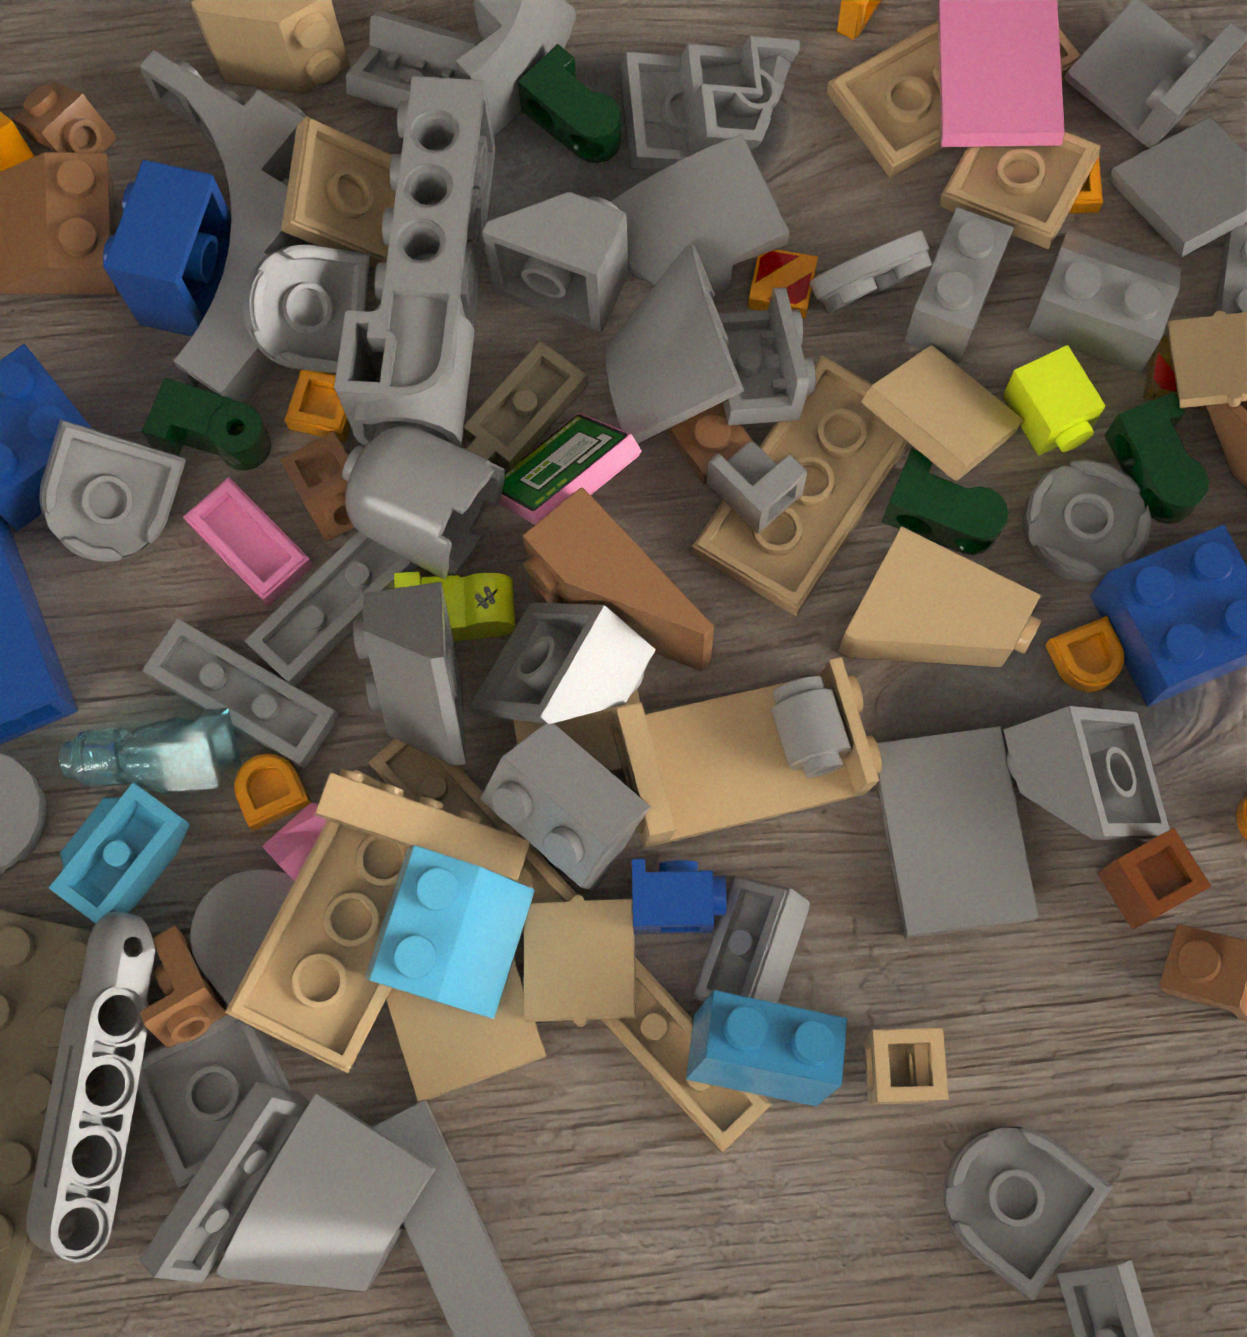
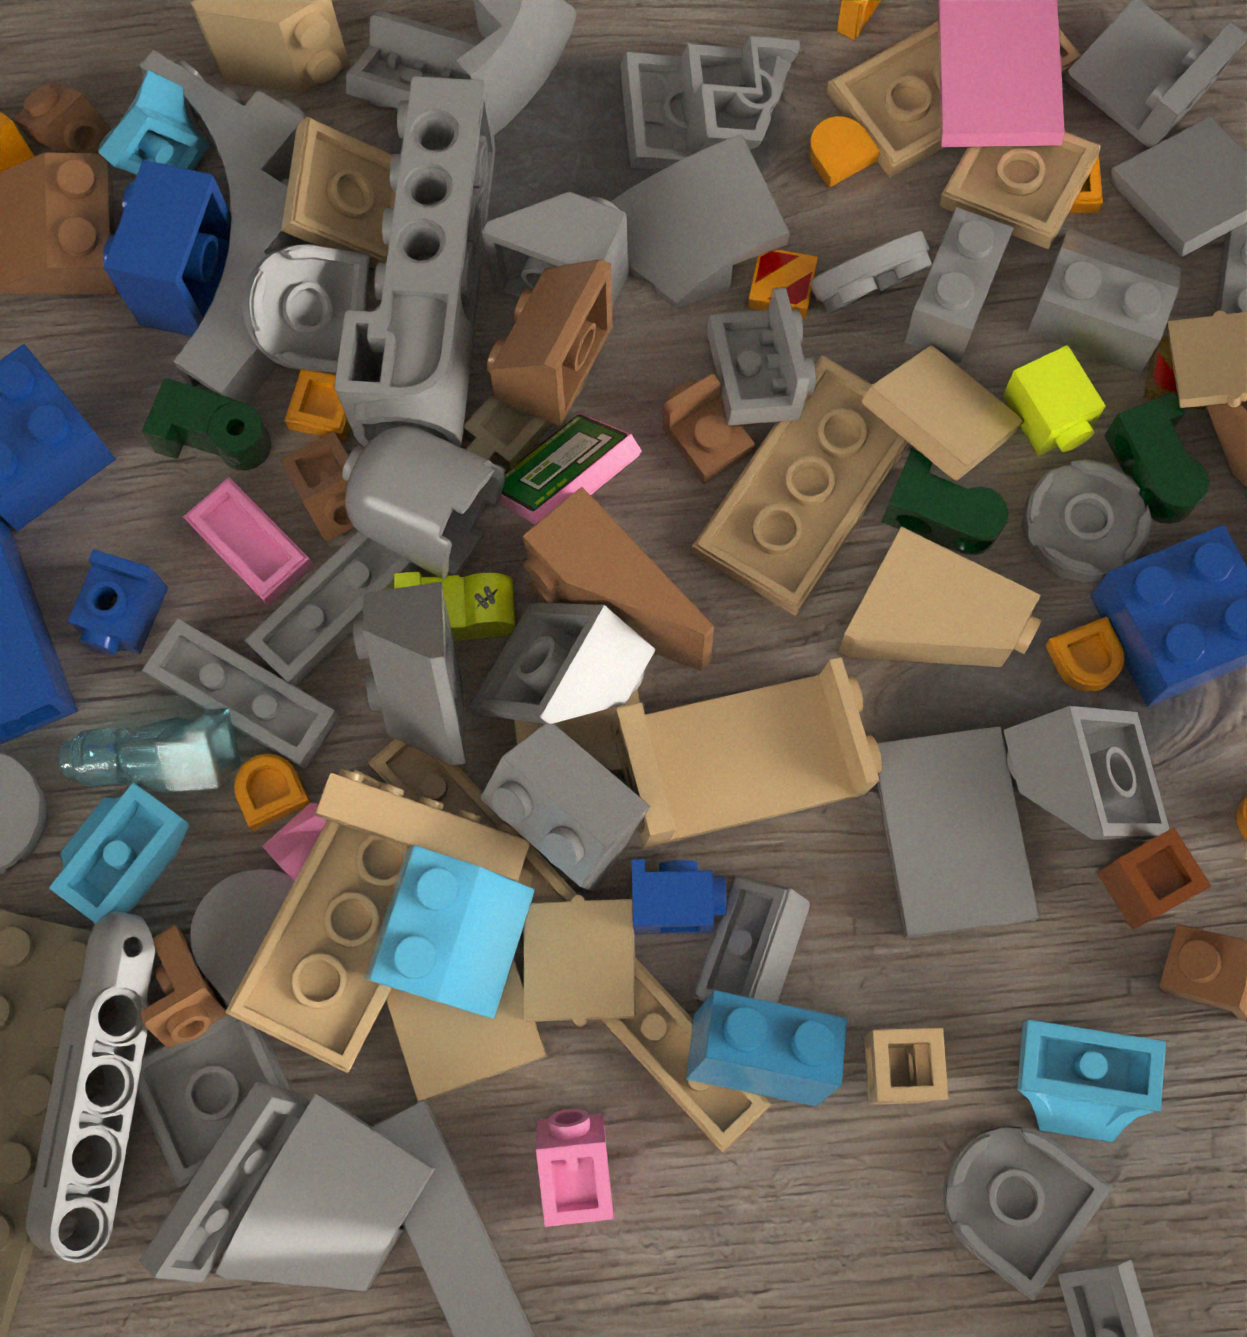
(106, 492): light grey tile -> none
(131, 618): none -> blue brick
(155, 129): none -> medium azure slope
(554, 339): none -> medium nougat slope
(568, 110): dark green leg -> none
(573, 1168): none -> bright pink bracket
(671, 353): light grey slope -> none
(756, 484): light grey panel -> none
(810, 726): light grey brick -> none
(841, 149): none -> light orange tile
(1089, 1079): none -> medium azure slope

